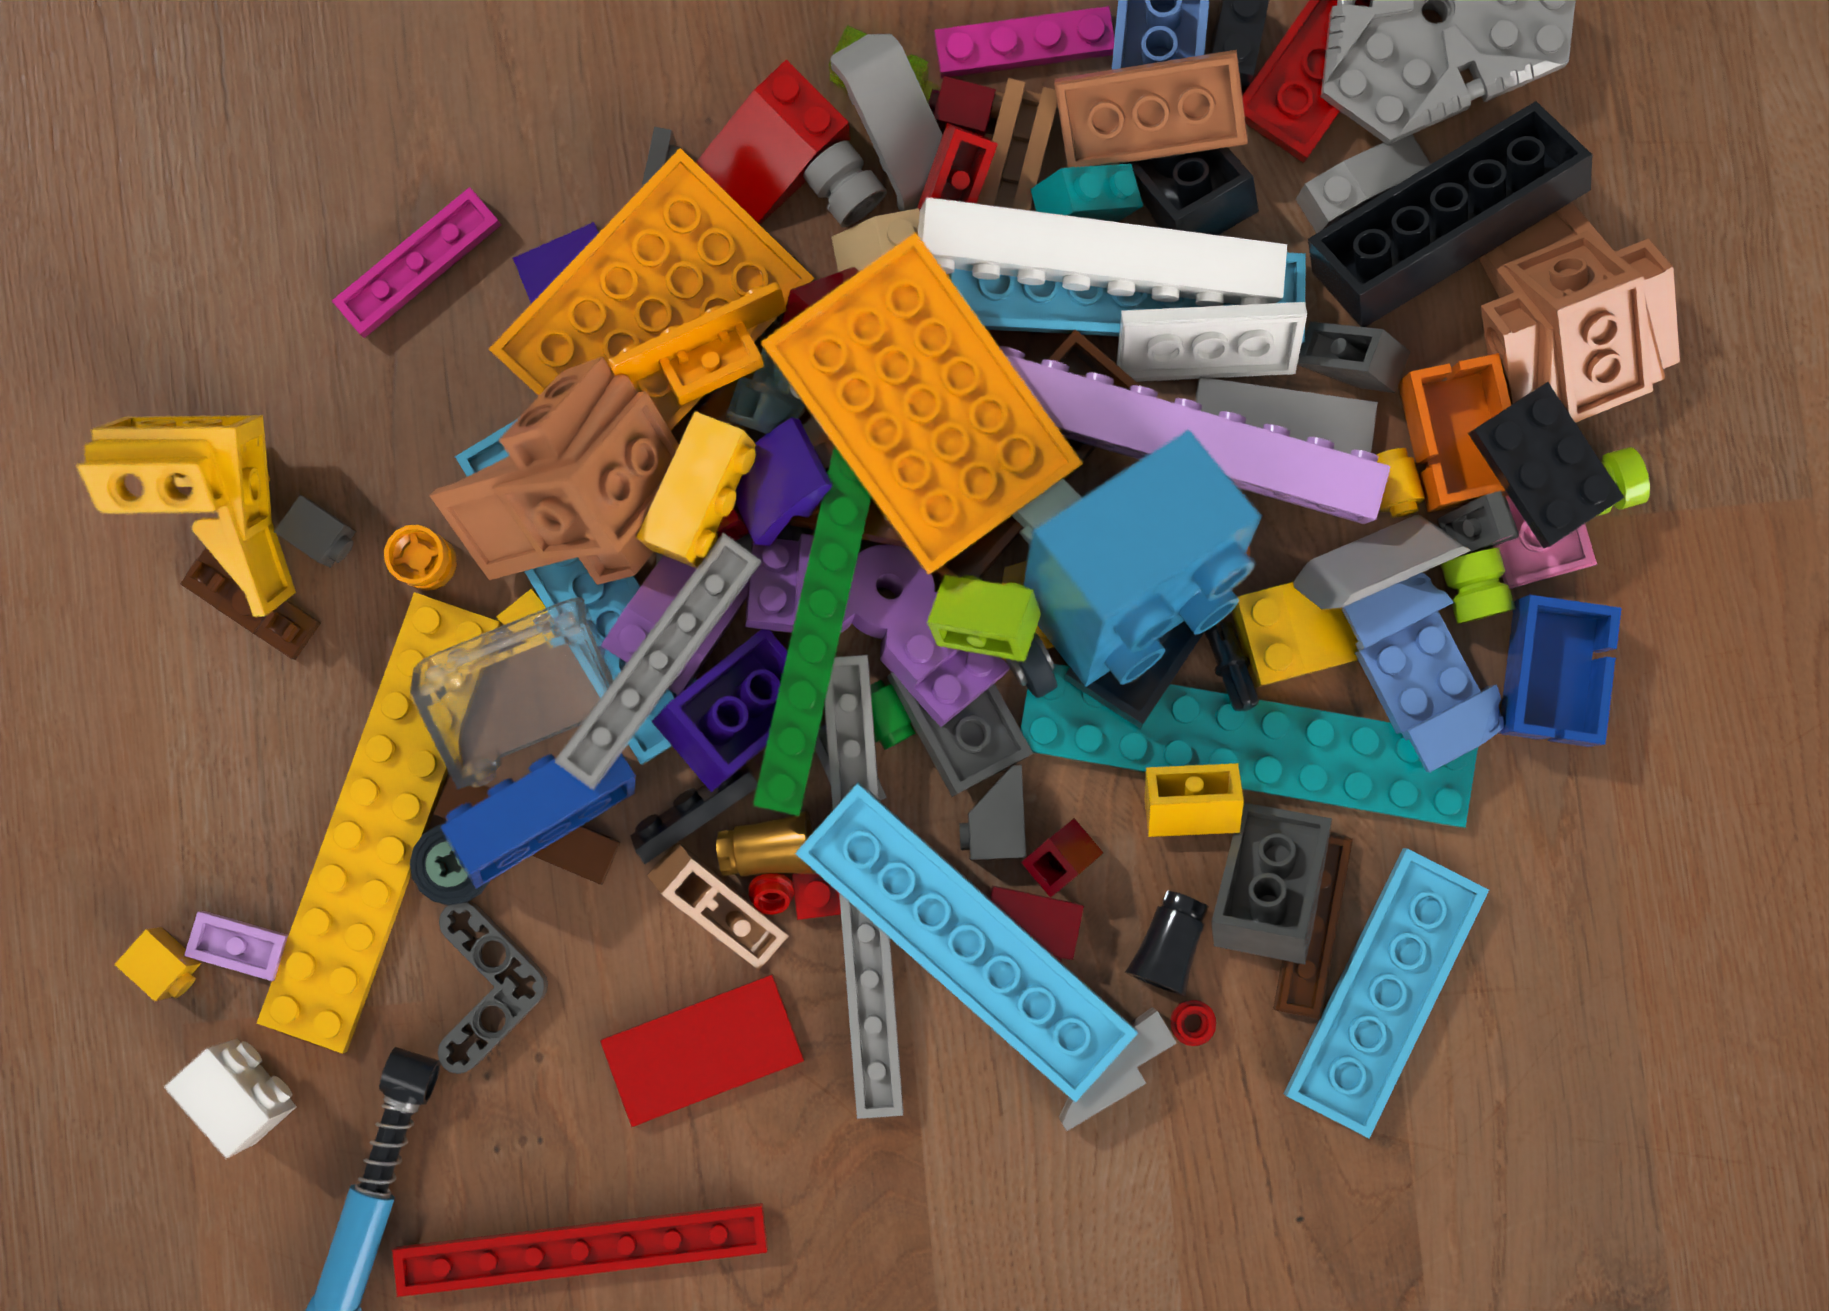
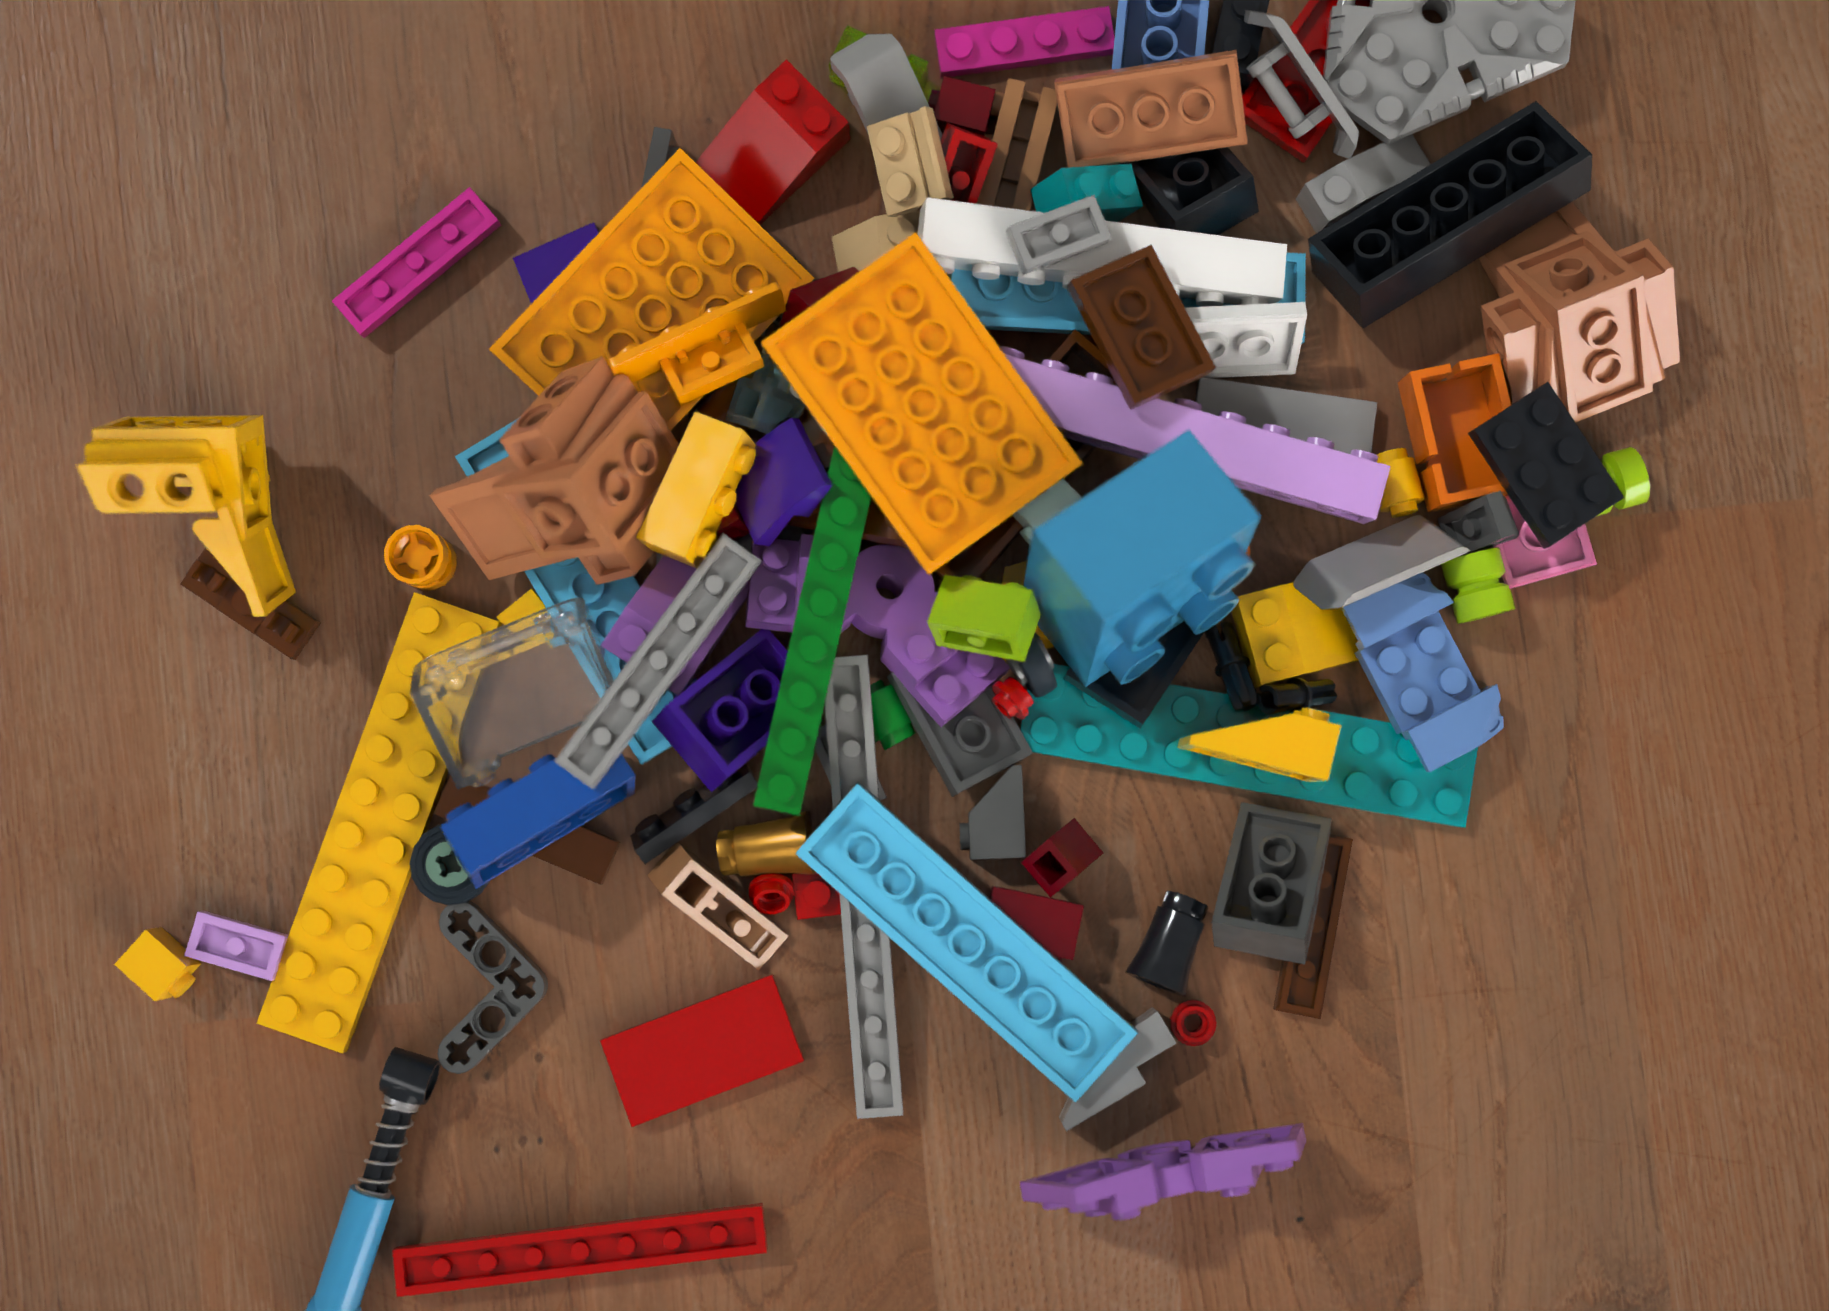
(231, 1096): white brick -> none
(316, 532): dark grey brick -> none
(840, 177): light grey wheel -> none
(909, 161): none -> tan plate
(1011, 698): none -> red plate
(1058, 234): none -> light grey plate
(1140, 327): none -> reddish brown plate
(1167, 1169): none -> medium lavender plate
(1193, 800): yellow brick -> none
(1286, 745): none -> yellow slope
(1295, 695): none -> black axle
(1346, 131): none -> light grey piece
(1354, 355): dark grey slope -> none
(1386, 992): medium azure plate -> none
(1550, 671): blue piece -> none

